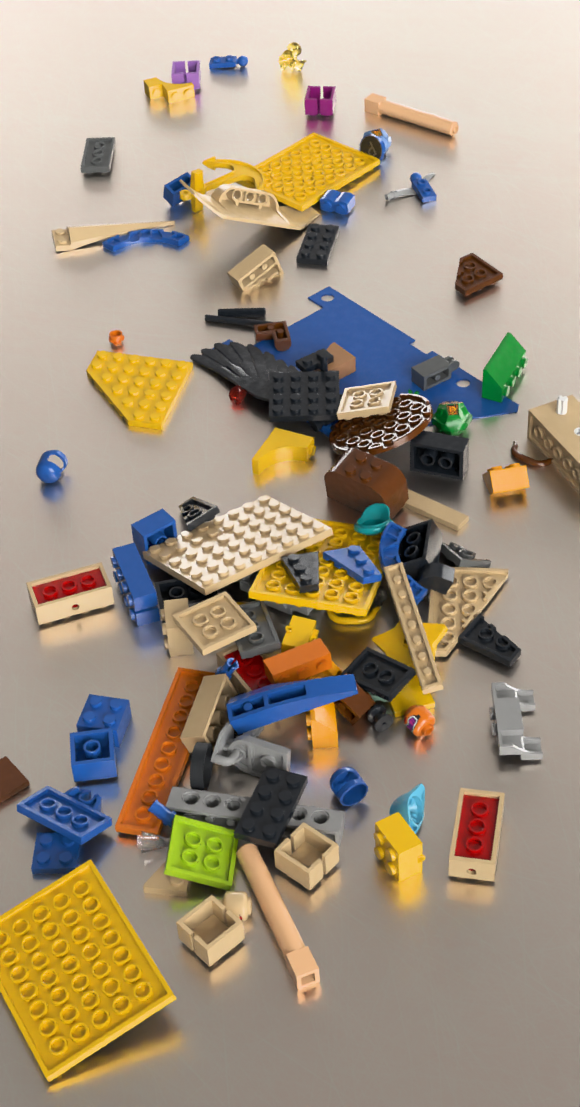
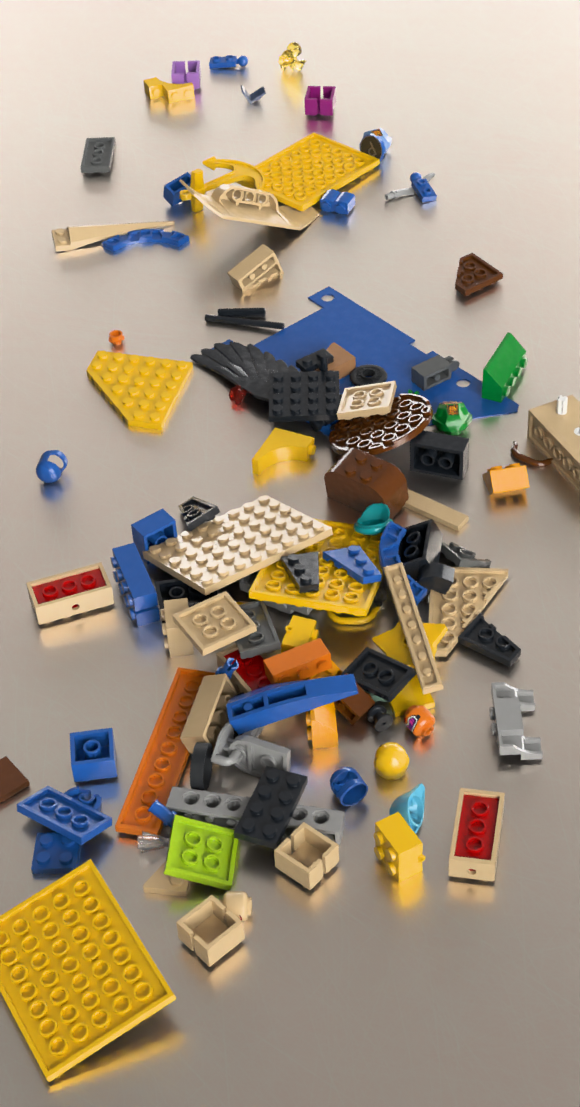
(103, 713): blue brick -> none
(255, 96): none -> bracket
(277, 331): reddish brown brick -> none
(297, 955): light nougat brick -> none
(318, 244): black plate -> none
(358, 375): none -> black wheel
(379, 105): light nougat brick -> none
(391, 761): none -> yellow helmet

